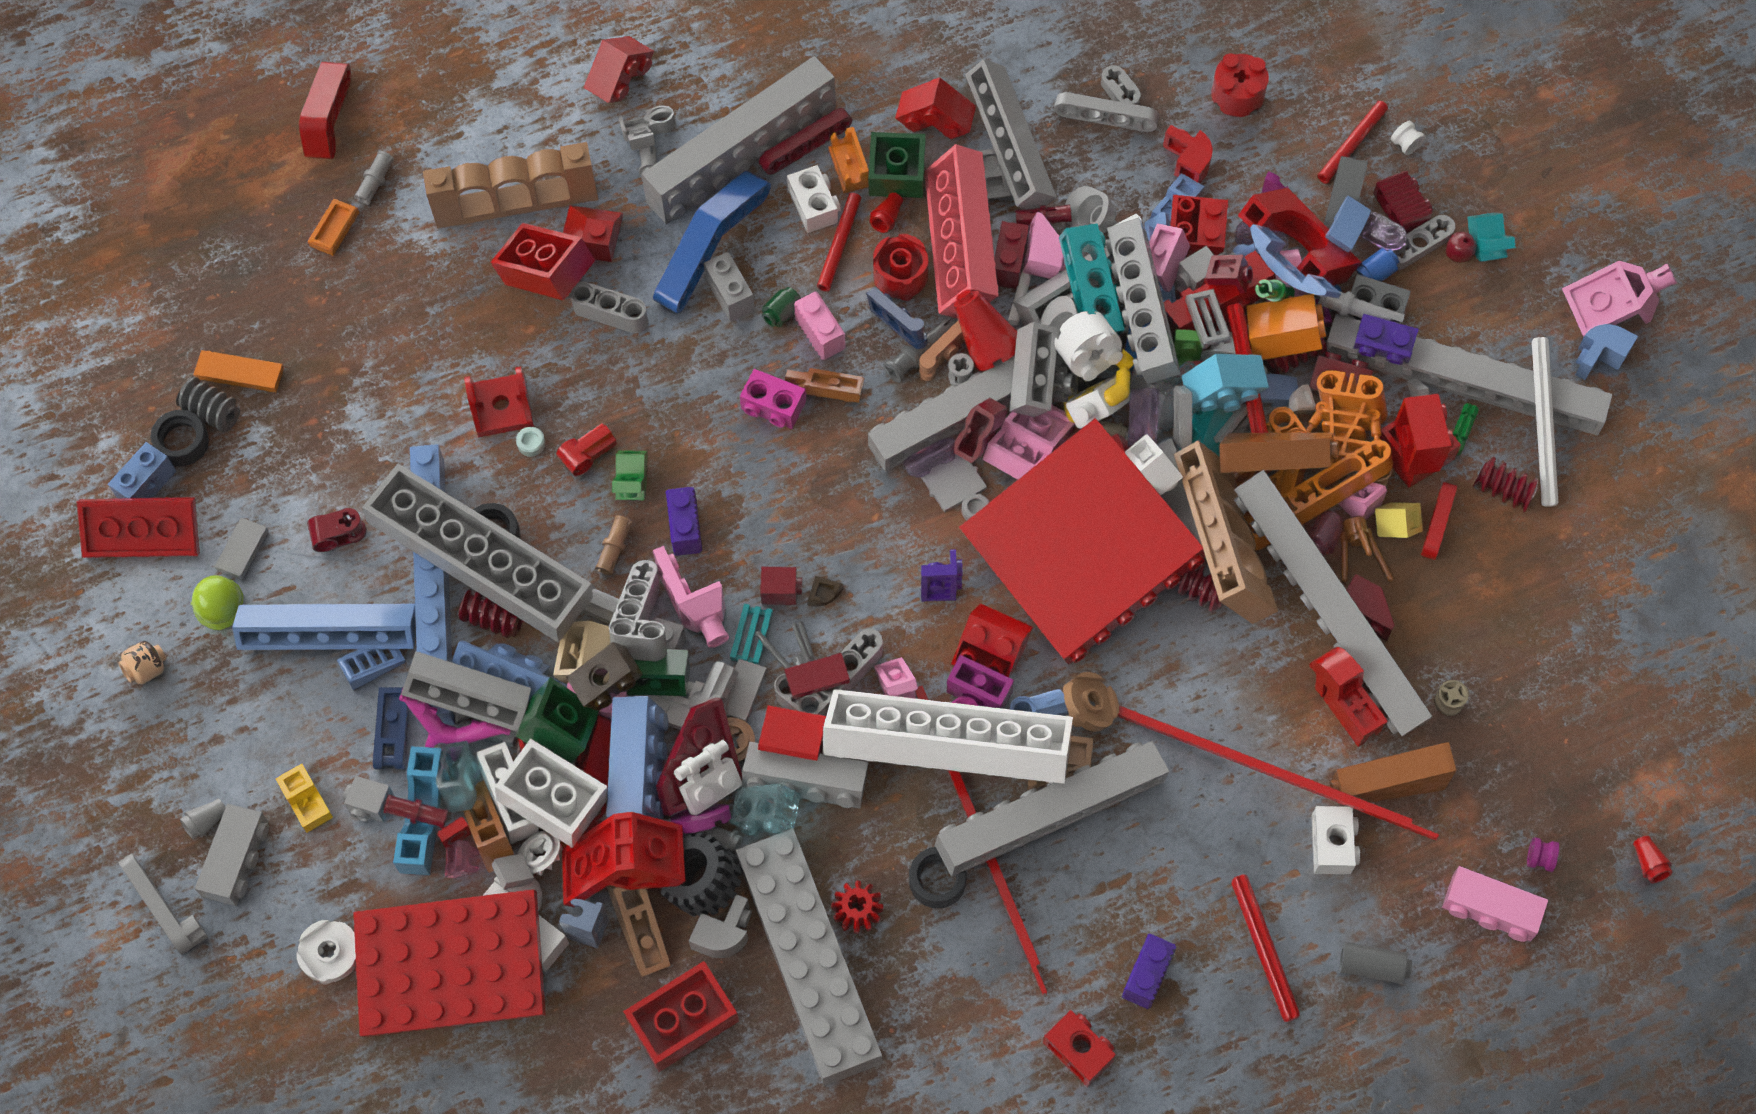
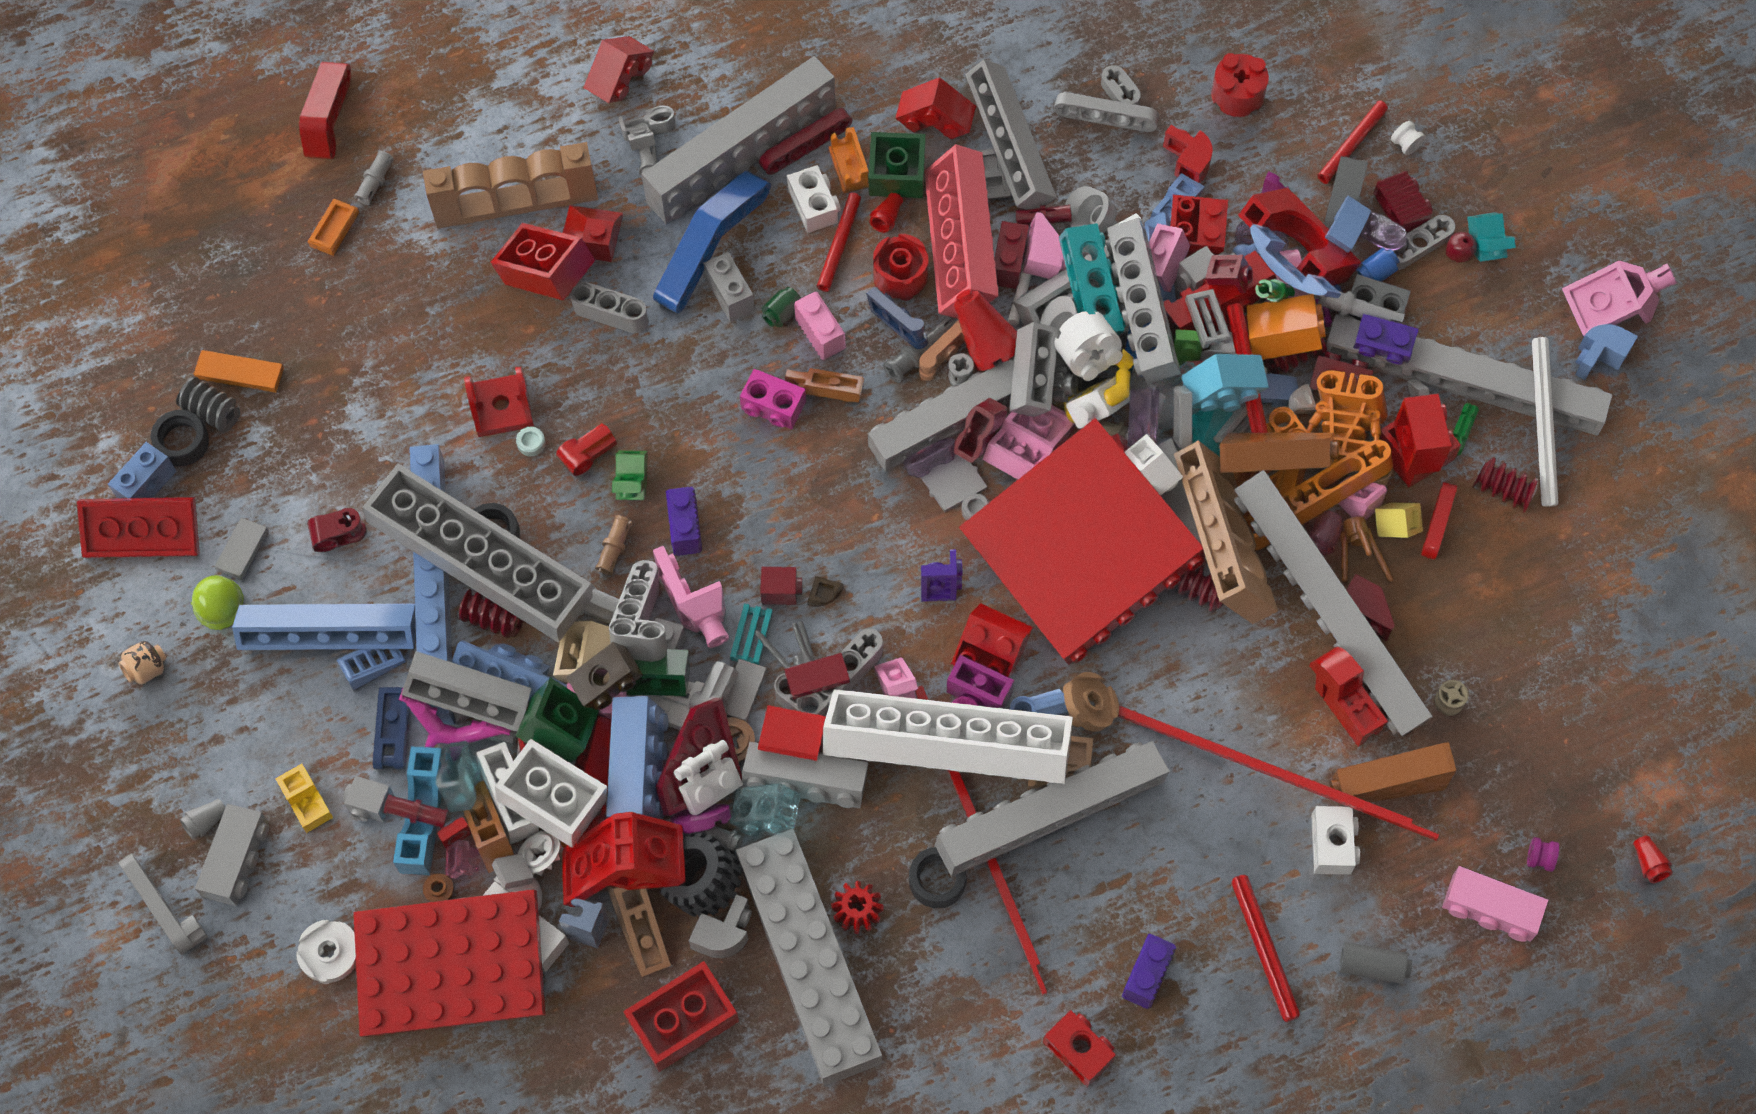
(445, 894): none -> dark orange plate

